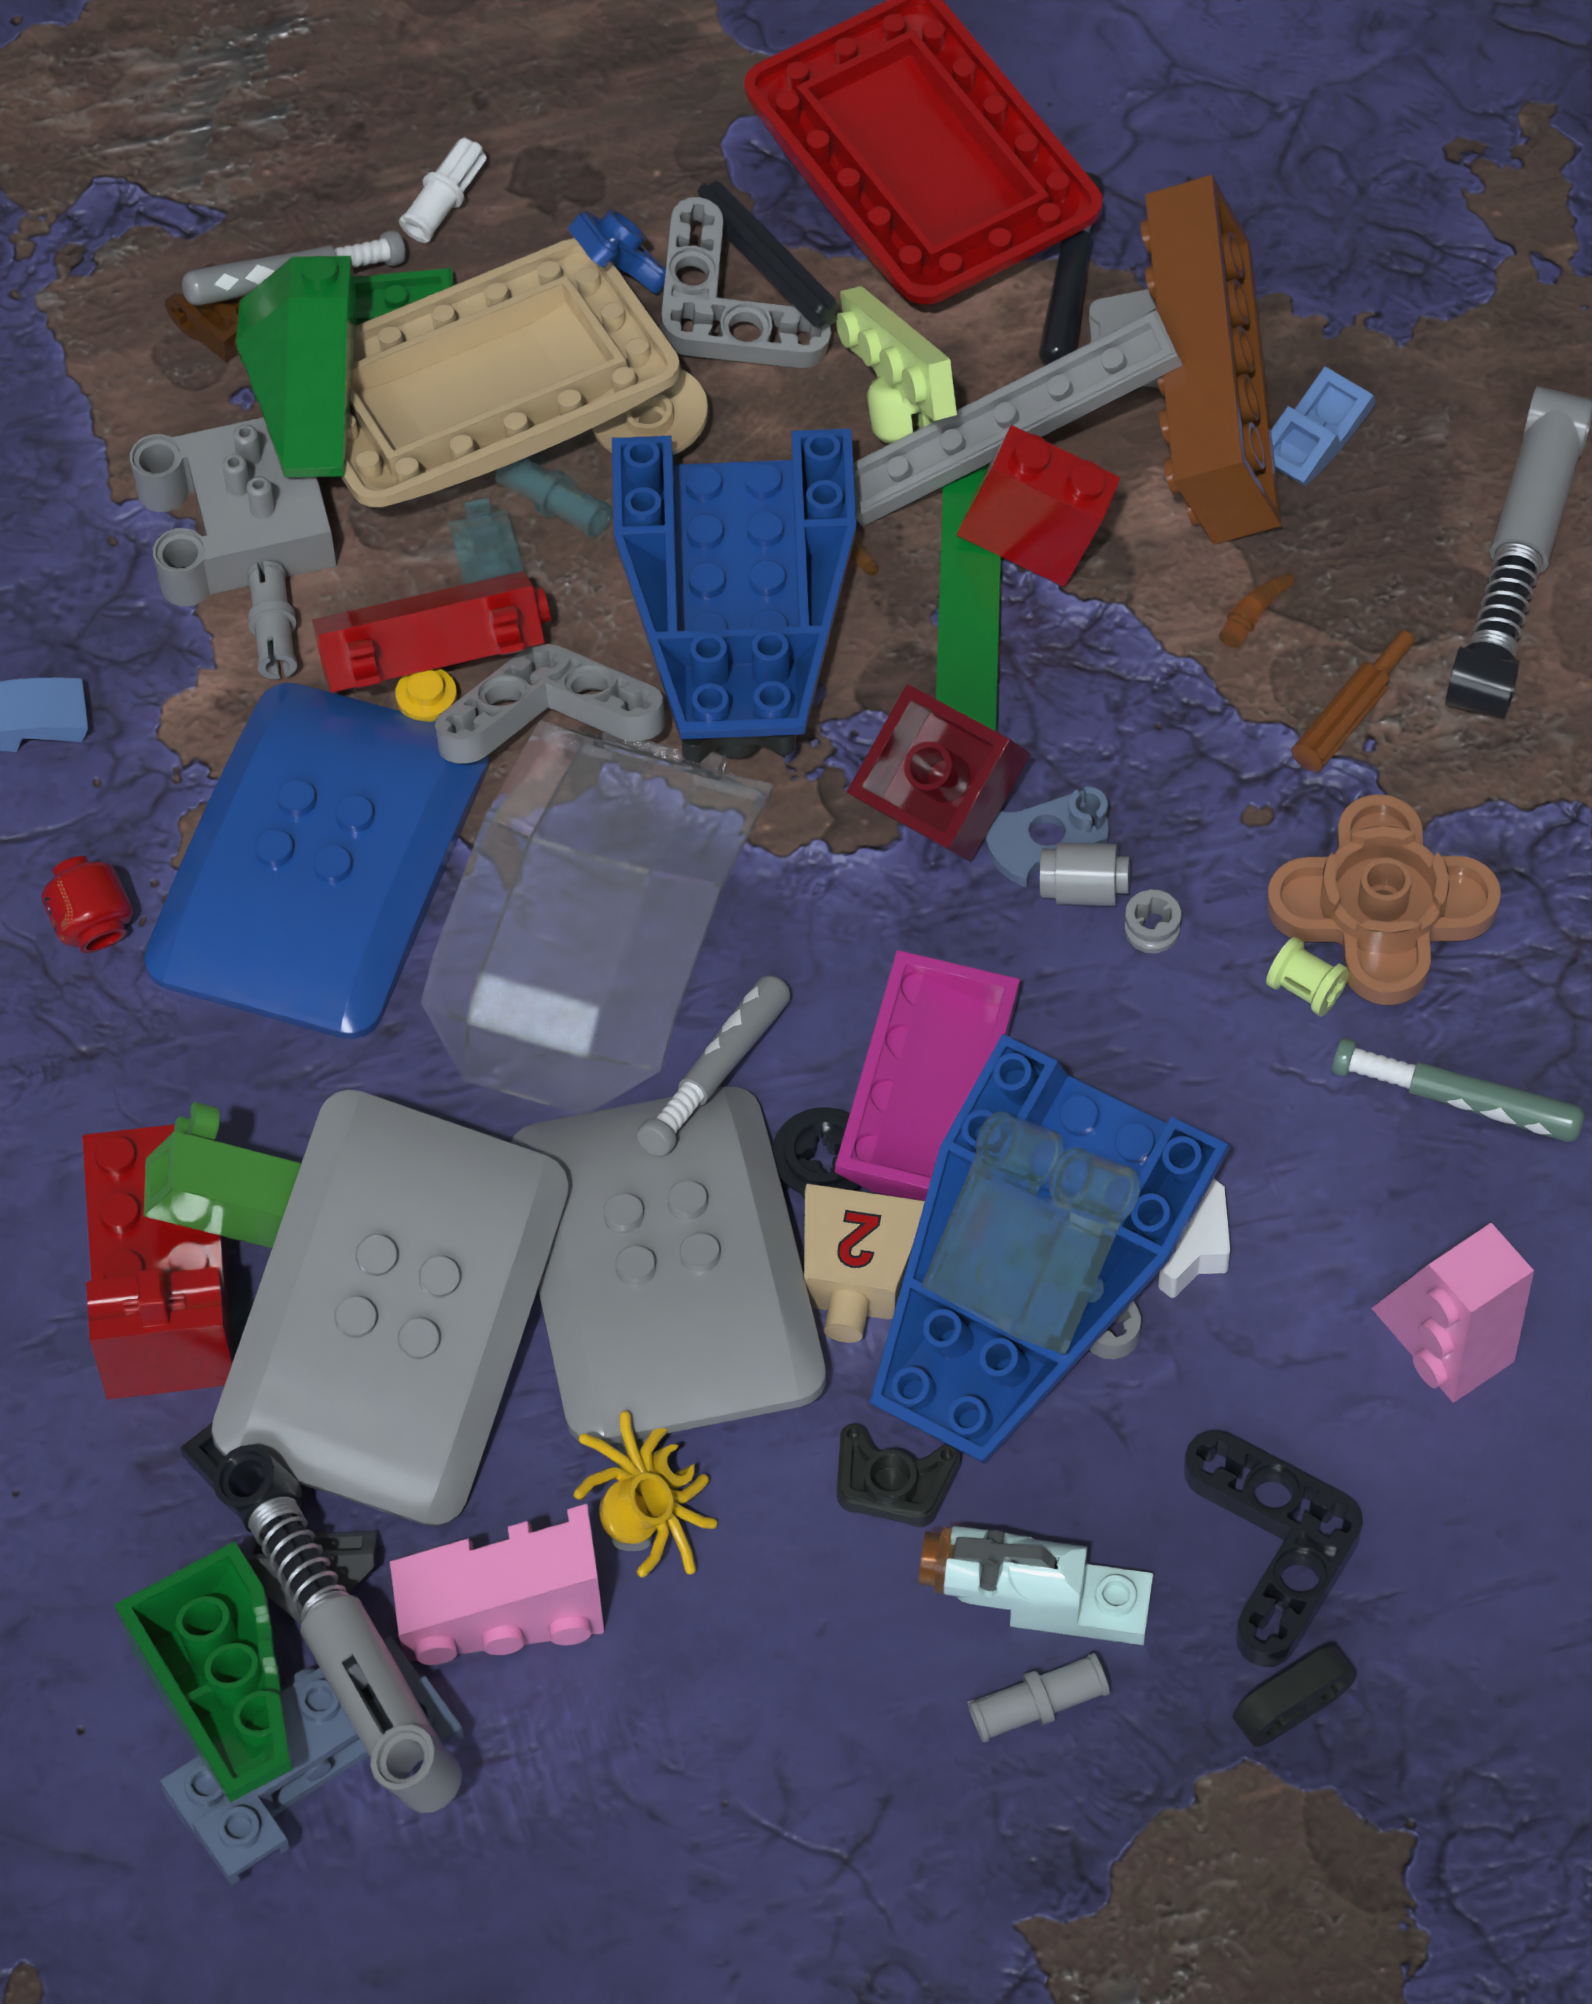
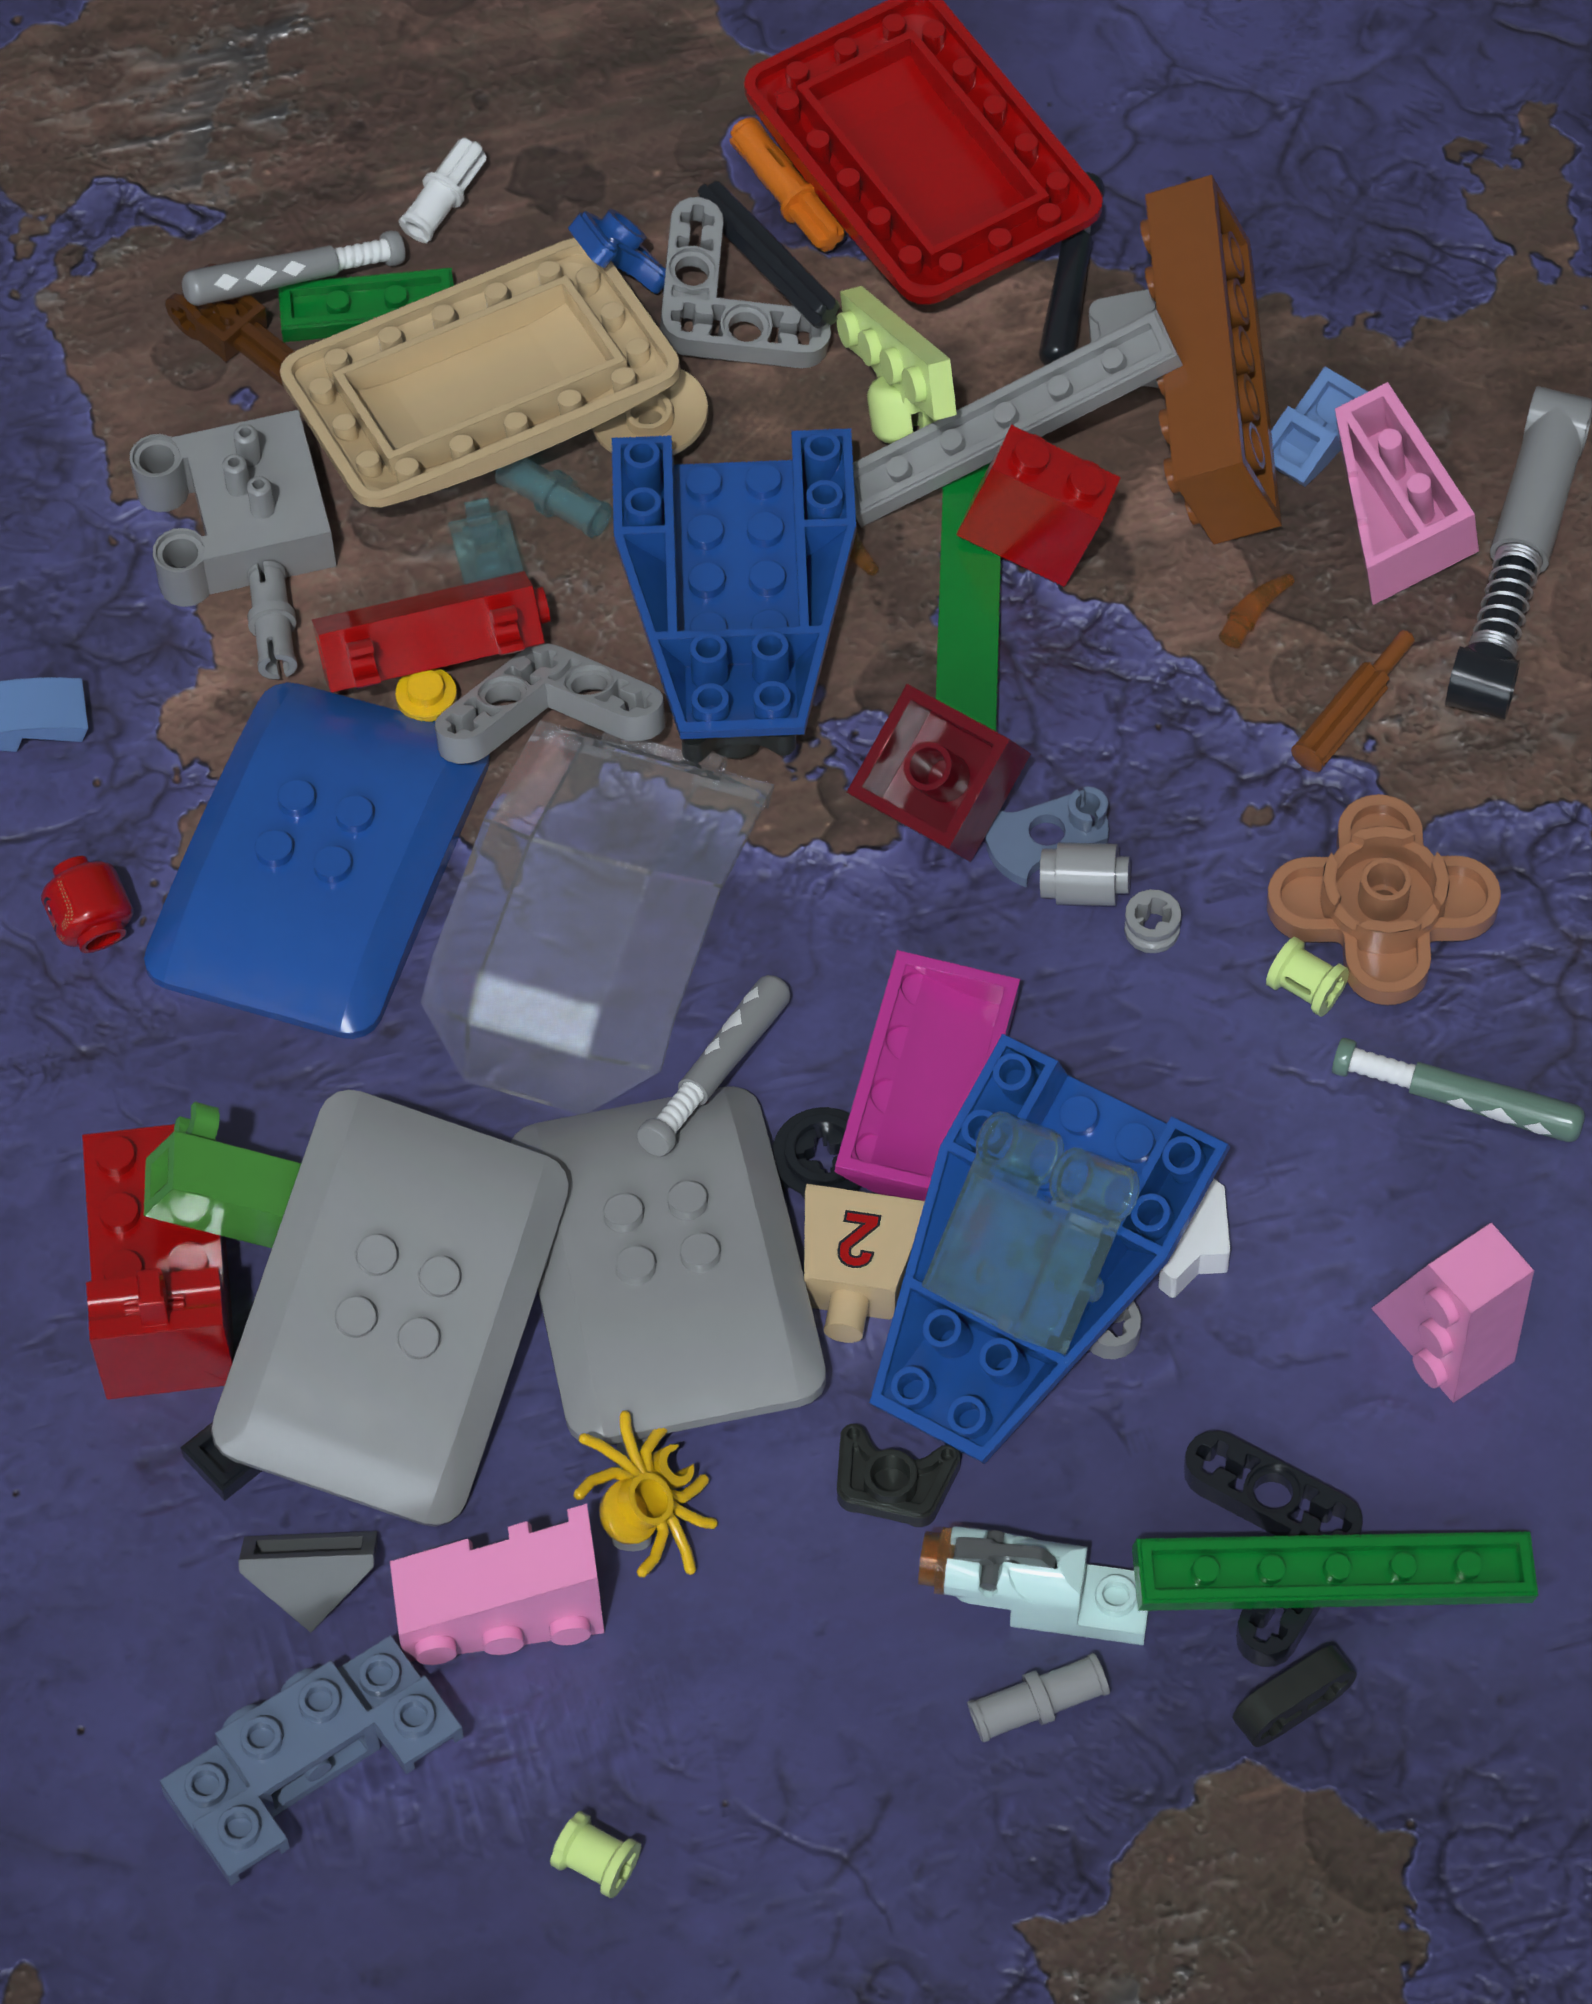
(215, 1666): green wedge -> none
(299, 359): green wedge -> none
(340, 1634): piece -> none
(595, 1854): none -> yellowish green bush
(779, 176): none -> orange axle
(1334, 1571): none -> green tile
(1401, 496): none -> bright pink wedge

